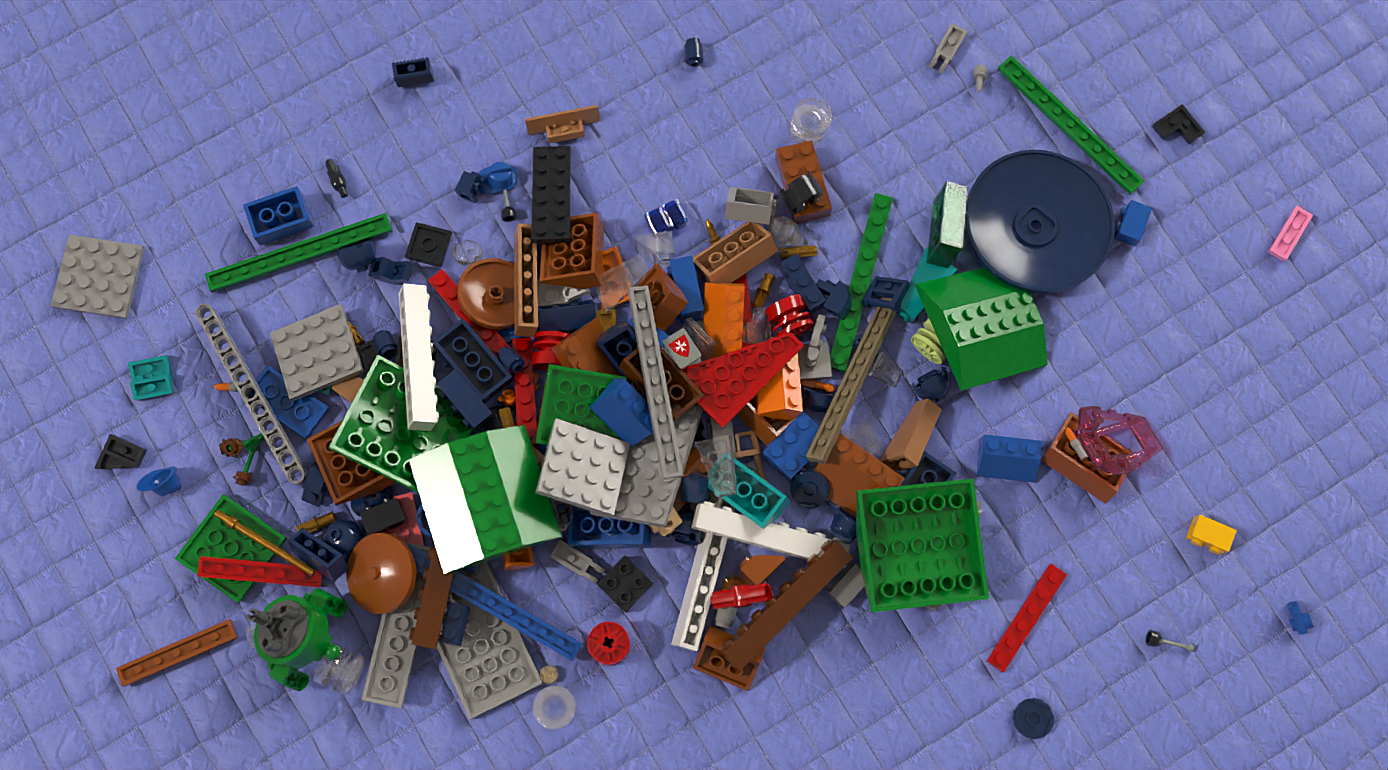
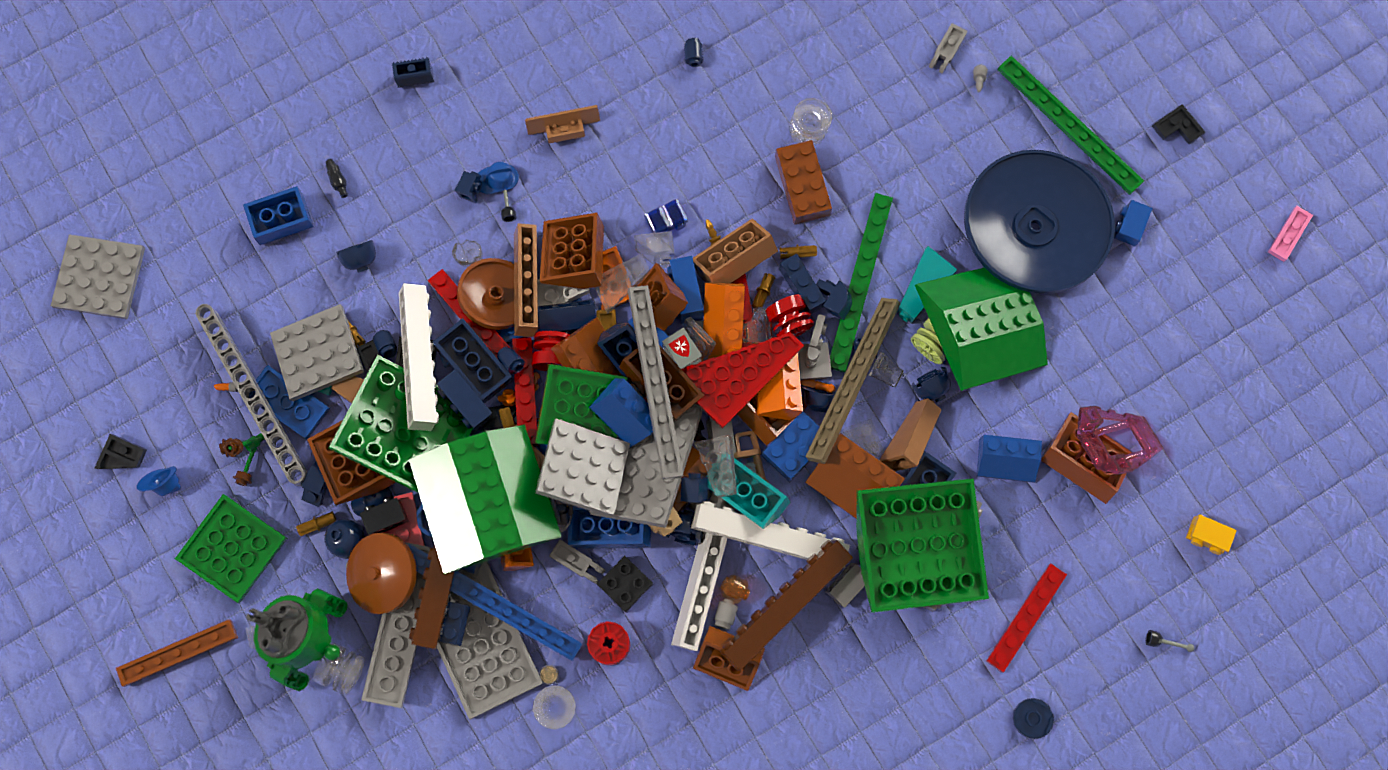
(151, 377): teal slope -> none
(233, 523): pearl gold bar -> none
(256, 572): red plate -> none
(298, 253): green plate -> none
(318, 554): dark blue brick -> none
(391, 271): dark blue brick -> none
(428, 244): black plate -> none
(551, 194): black plate -> none
(741, 596): red piece -> none
(750, 205): light grey window -> none
(759, 567): dark orange slope -> none
(786, 232): clear slope -> none
(801, 192): black brick -> none
(809, 488): dark blue tile -> none
(842, 526): dark blue piece -> none
(886, 288): dark blue plate -> none
(947, 225): clear green brick -> none
(1076, 444): light grey piece -> none
(1300, 621): blue plate -> none

